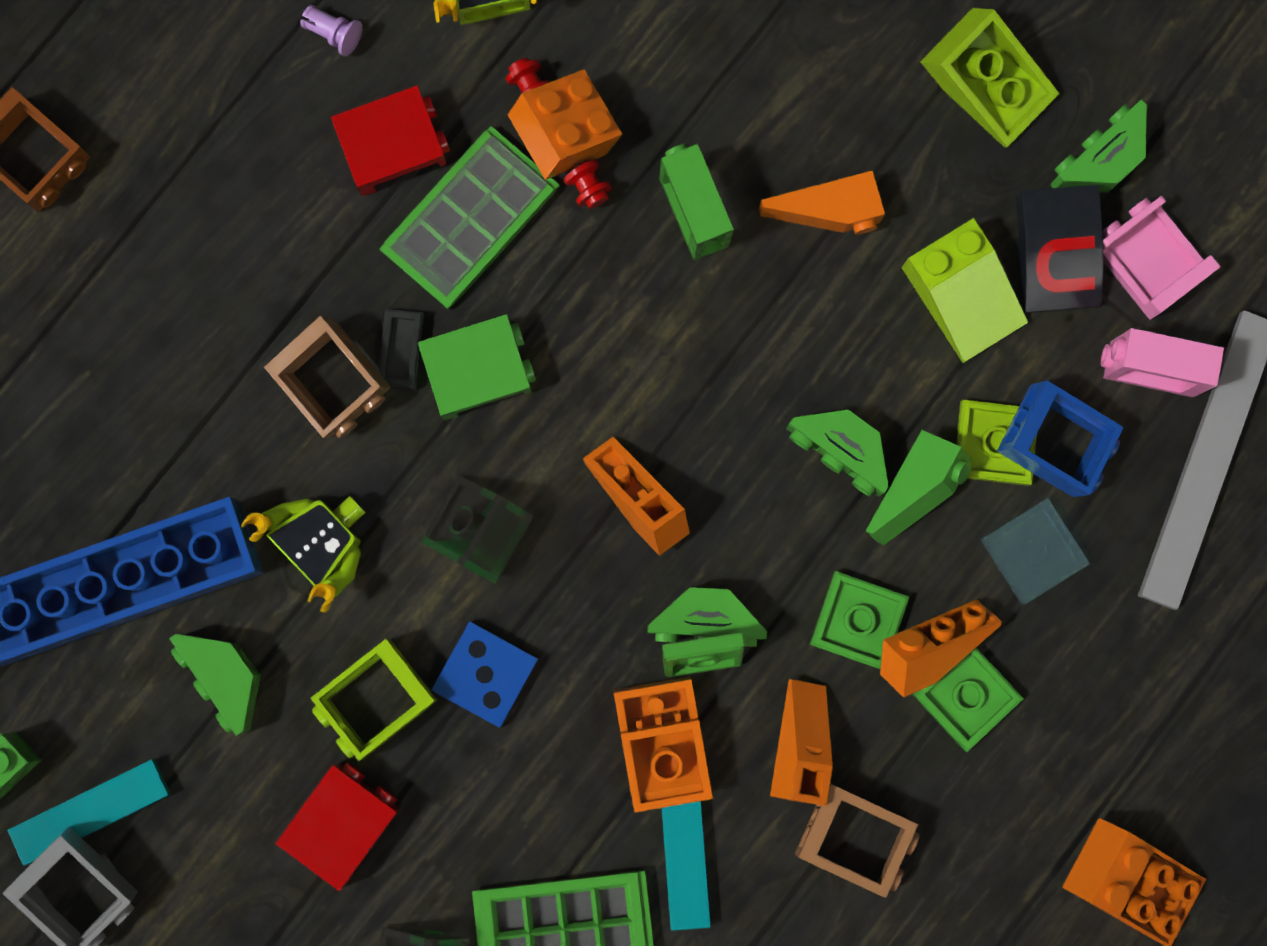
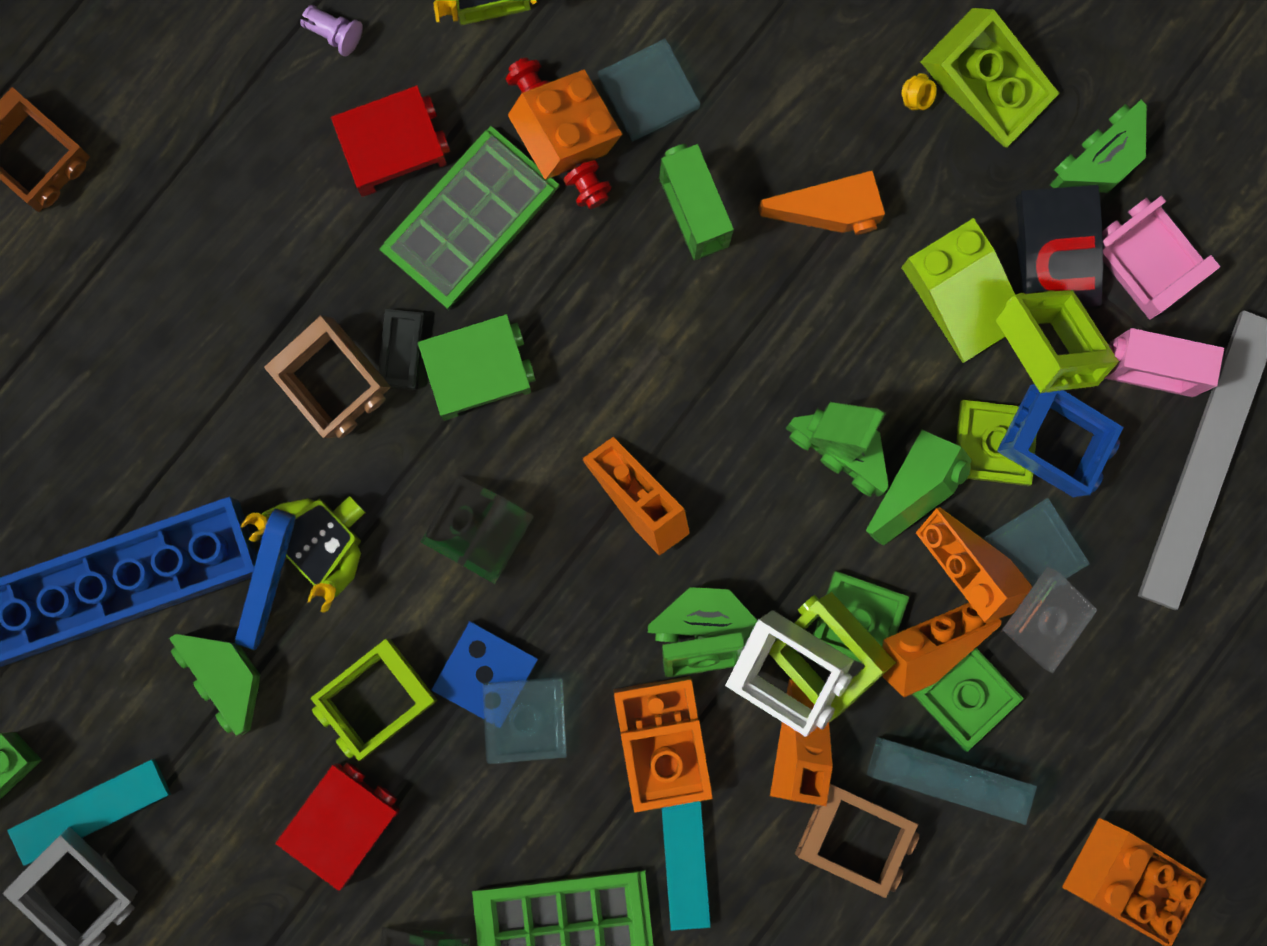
(265, 579): none -> blue beam
(524, 720): none -> clear light blue tile
(648, 89): none -> clear light blue tile
(749, 685): none -> white window
(844, 429): none -> bright green slope
(852, 634): none -> lime window
(919, 92): none -> yellow plate
(951, 781): none -> clear light blue brick
(976, 567): none -> orange slope
(1049, 619): none -> clear tile
(1089, 354): none -> lime window

